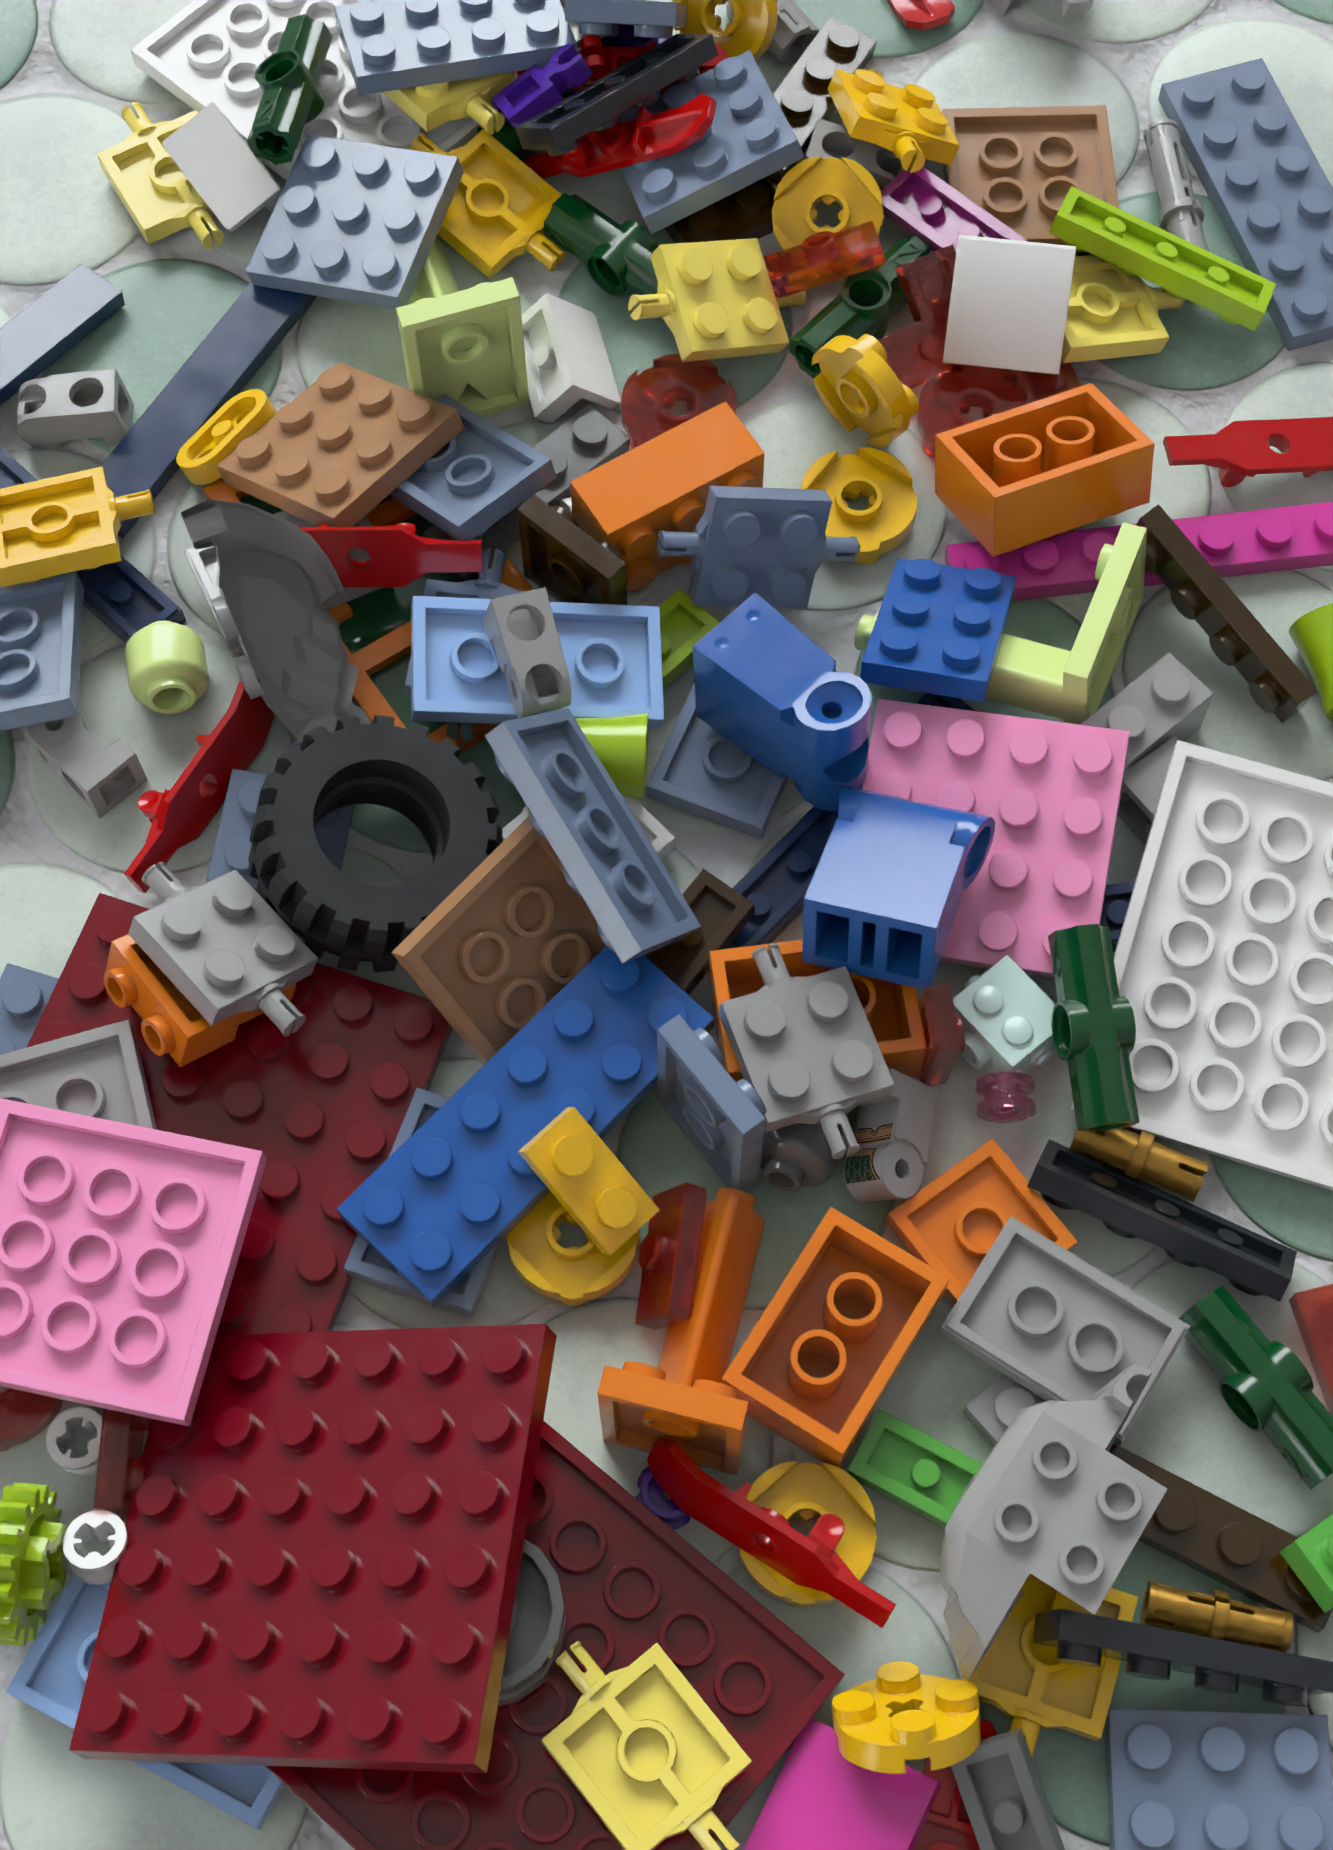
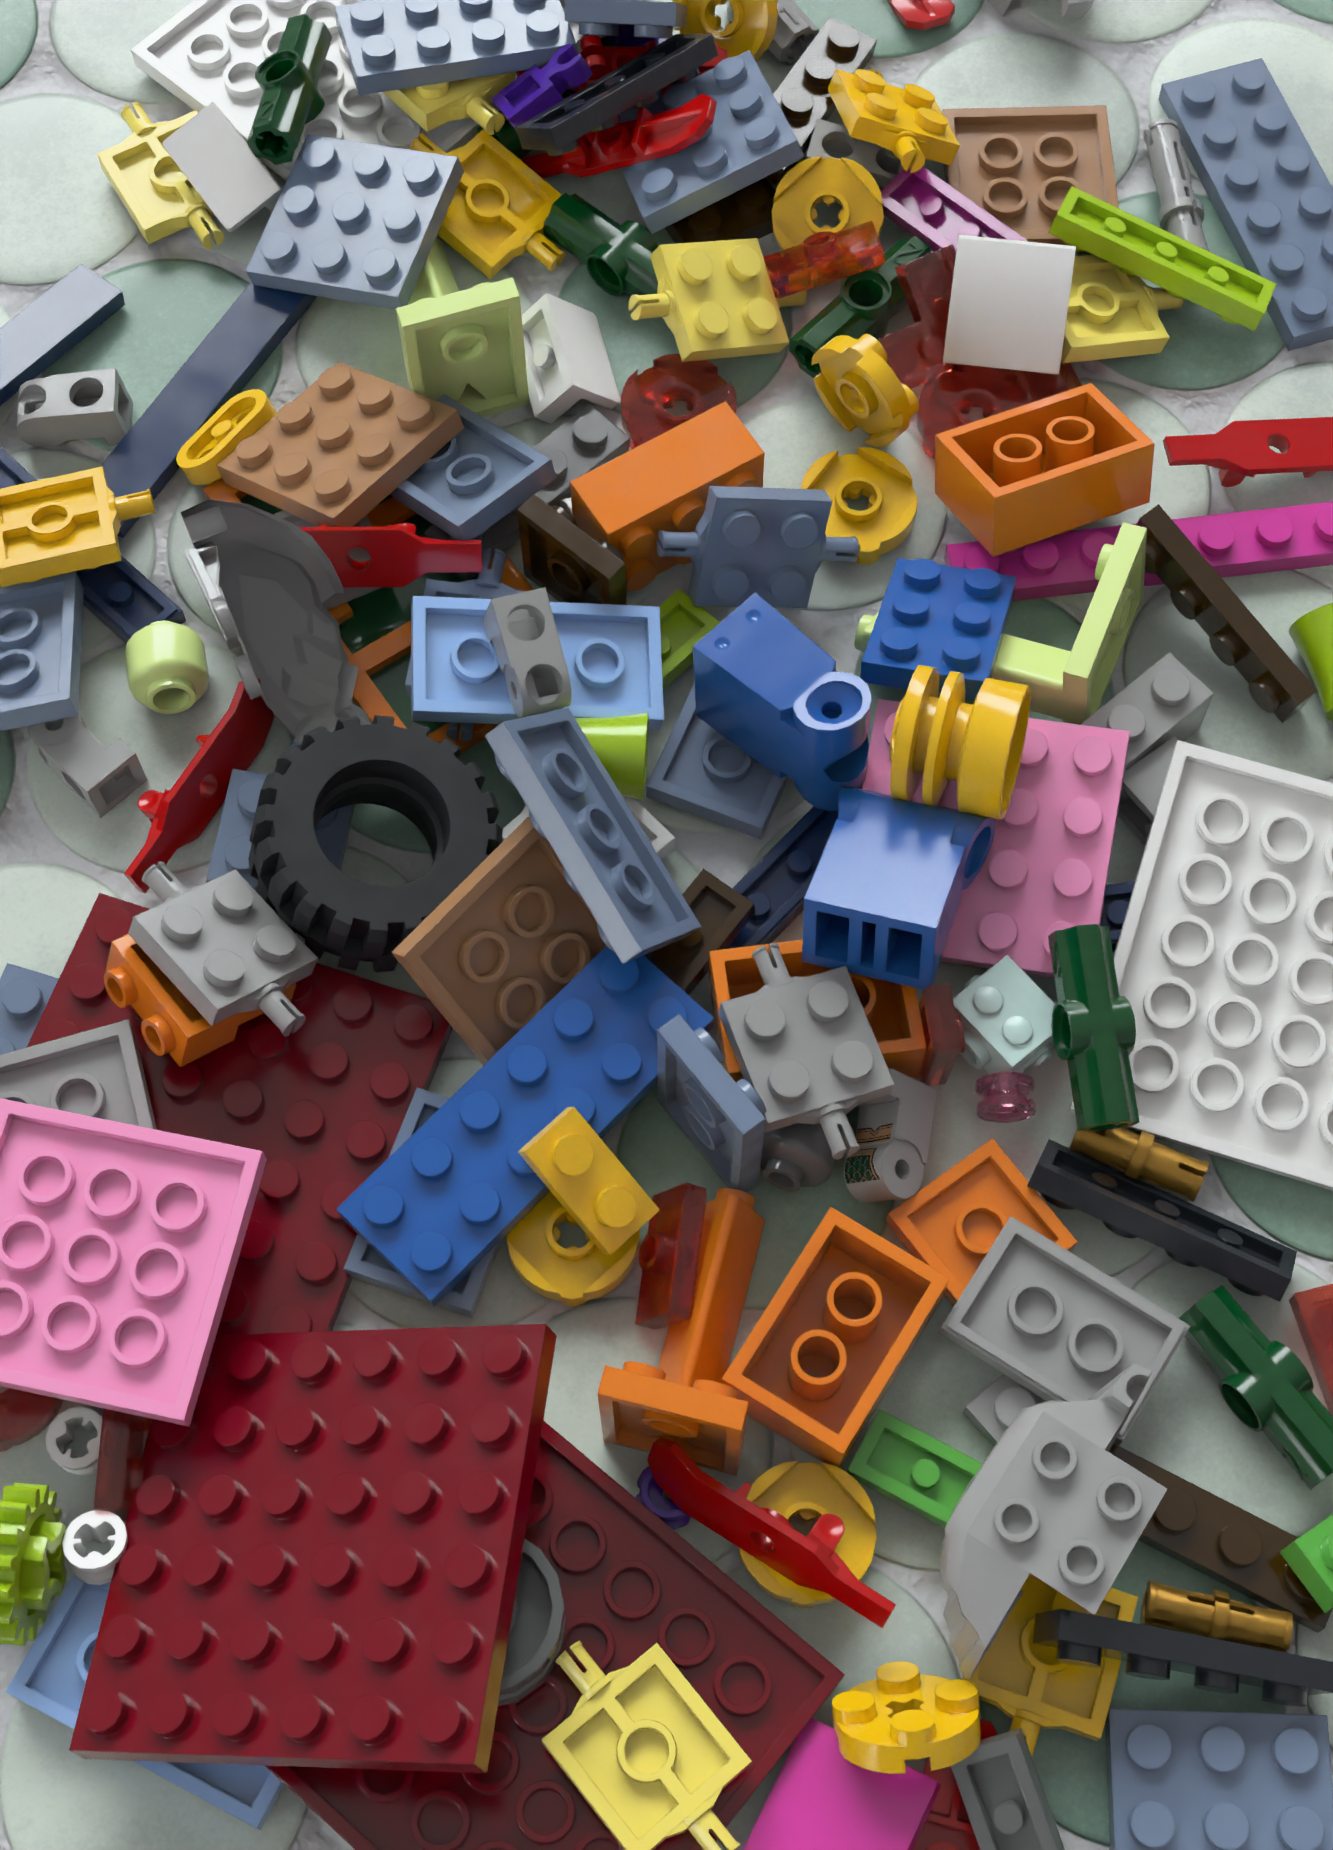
(959, 741): none -> yellow wheel

